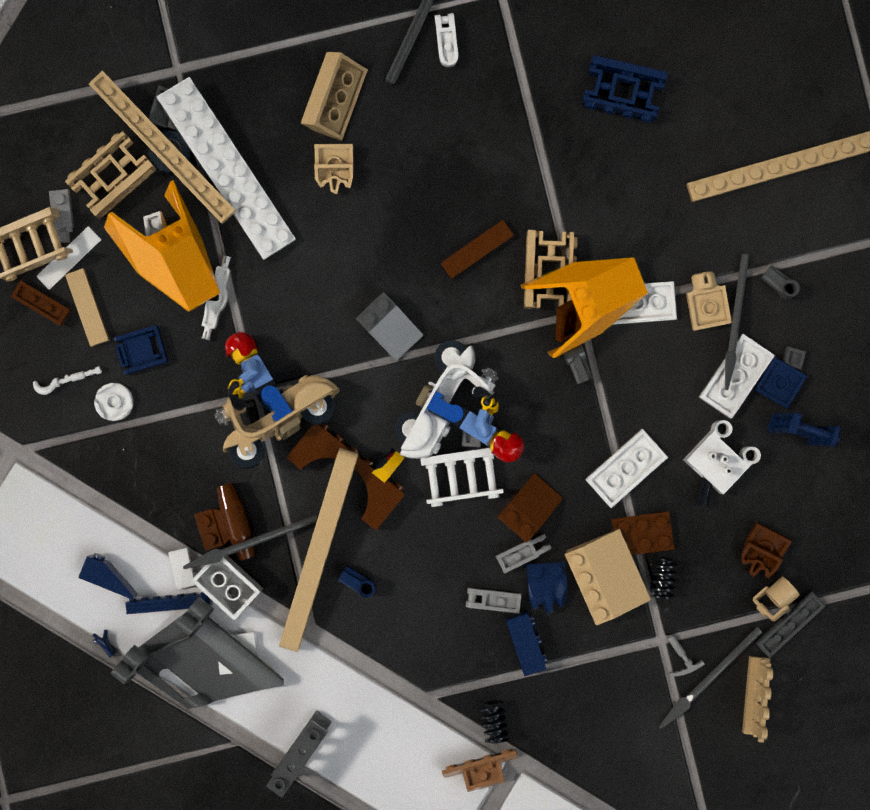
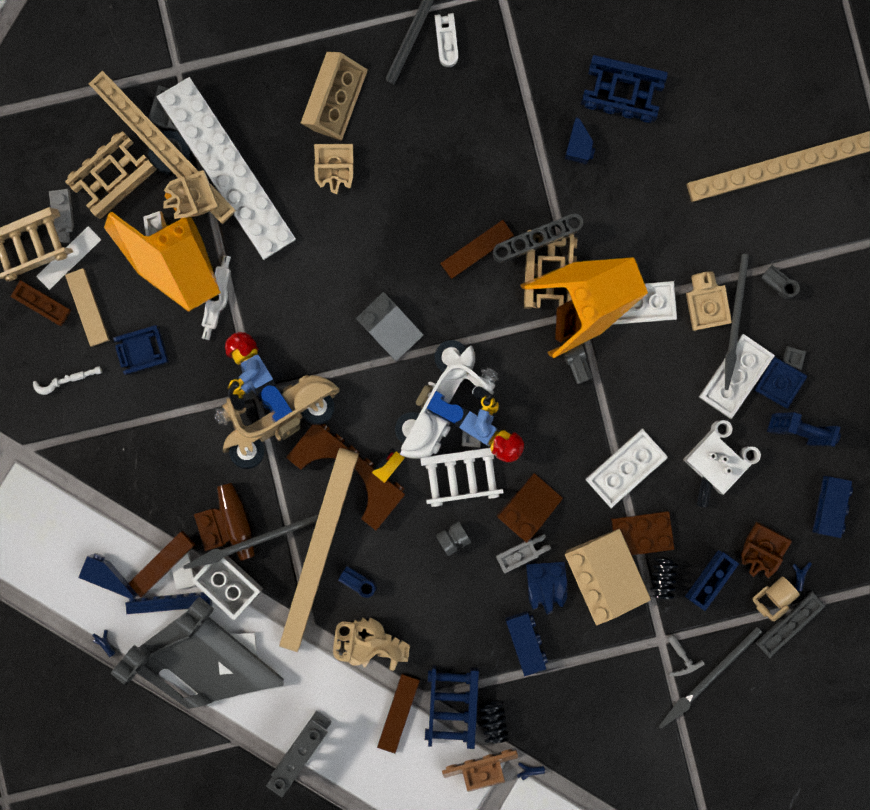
(113, 401): white tile -> none
(161, 564): none -> reddish brown tile
(190, 196): none -> tan plate
(363, 649): none -> tan animal
(398, 713): none -> reddish brown tile
(453, 538): none -> dark grey wheel
(468, 716): none -> dark blue fence
(494, 600): light grey plate -> none
(529, 771): none -> dark blue bar
(544, 231): none -> dark grey beam
(579, 144): none -> dark blue slope
(711, 580): none -> dark blue brick
(757, 697): tan fence -> none
(801, 574): none -> dark blue bar
(832, 506): none -> dark blue brick

